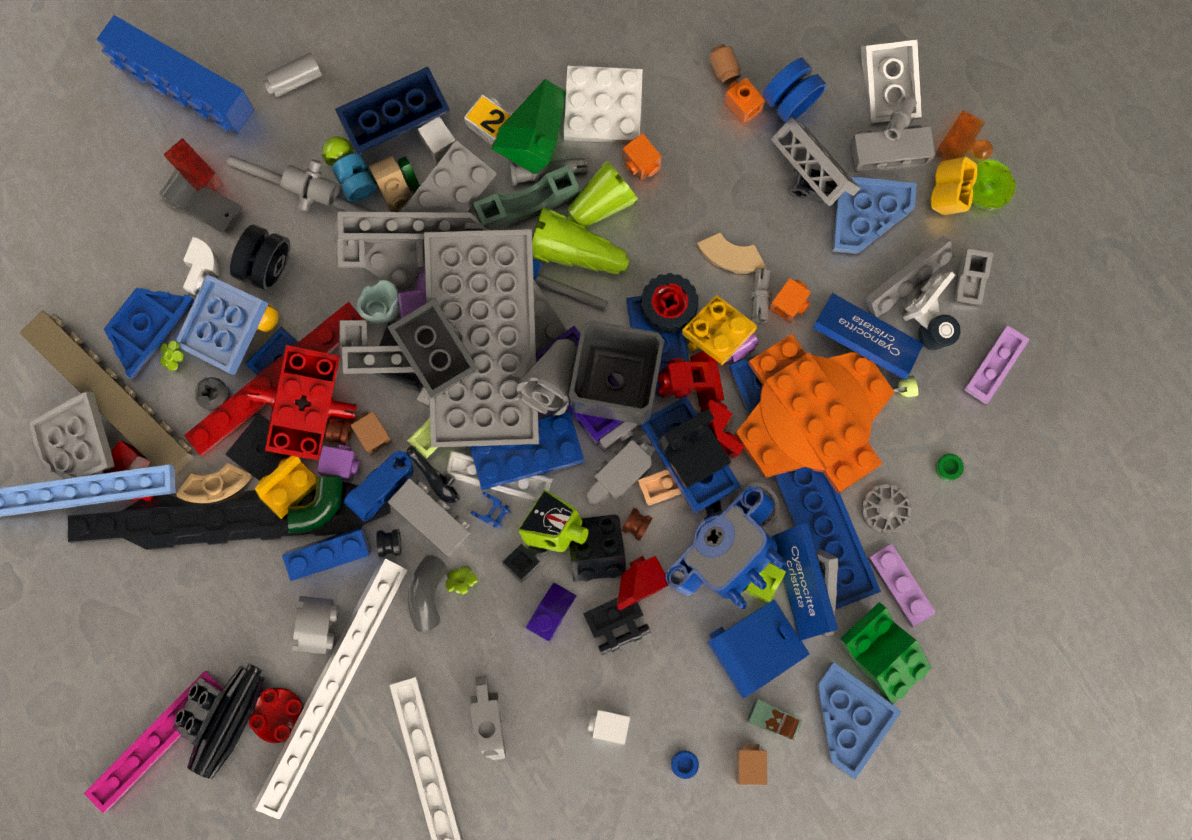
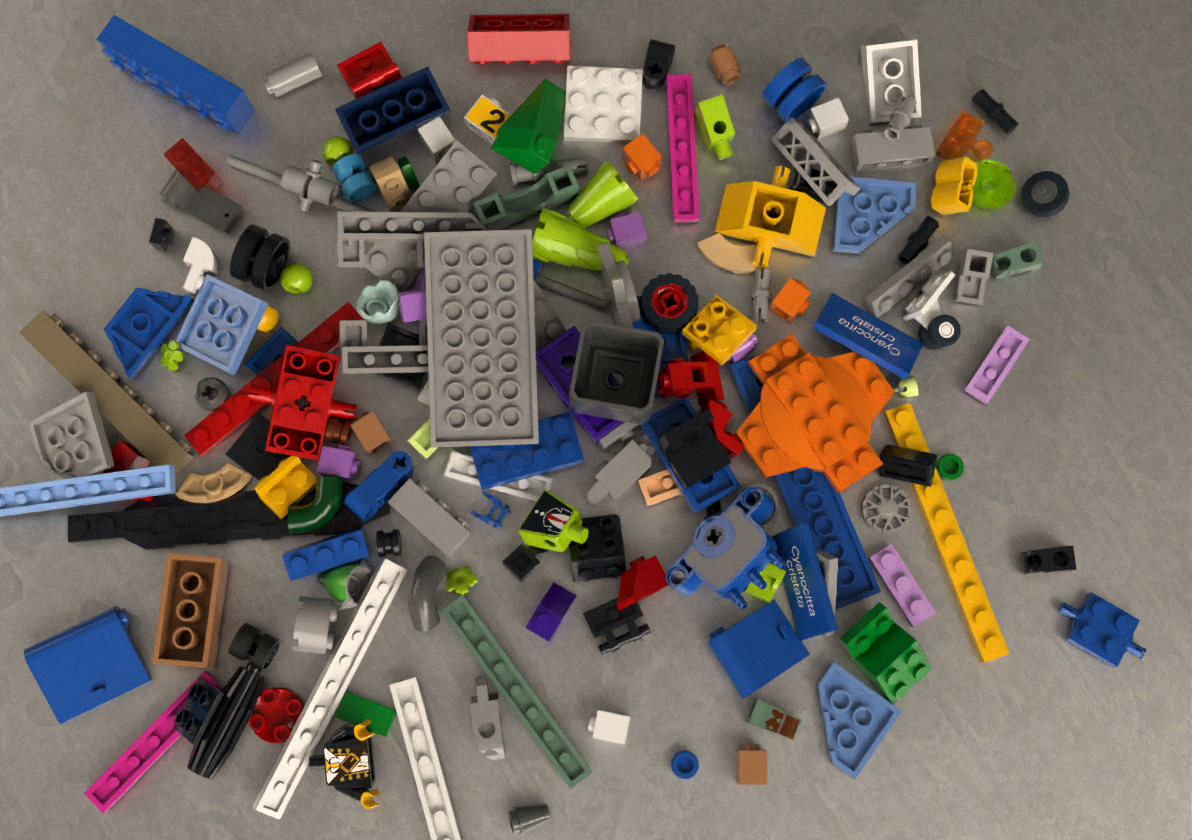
(84, 659): none -> blue door
(161, 235): none -> black plate
(190, 611): none -> medium nougat brick
(246, 642): none -> pearl dark grey wheel
(296, 278): none -> lime piece
(345, 579): none -> hat
(349, 762): none -> torso
(359, 709): none -> green tile
(369, 70): none -> red plate
(433, 348): dark grey brick -> none
(440, 484): black piece -> none
(516, 691): none -> sand green plate
(519, 38): none -> slope
(528, 817): none -> dark grey cone
(550, 379): light grey cone -> none
(618, 288): none -> light grey plate
(627, 230): none -> medium lavender brick
(637, 524): copper wheel -> none
(657, 63): none -> black piece
(682, 148): none -> dark pink plate
(713, 116): none -> lime torso
(744, 100): orange brick -> none
(747, 211): none -> yellow slope
(827, 119): none -> white brick
(907, 465): none -> black slope
(918, 240): none -> black pin
(950, 543): none -> yellow plate
(995, 111): none -> black pin
(1017, 260): none -> sand green leg
(1045, 194): none -> black wheel
(1049, 560): none -> black leg
(1102, 630): none -> blue plate

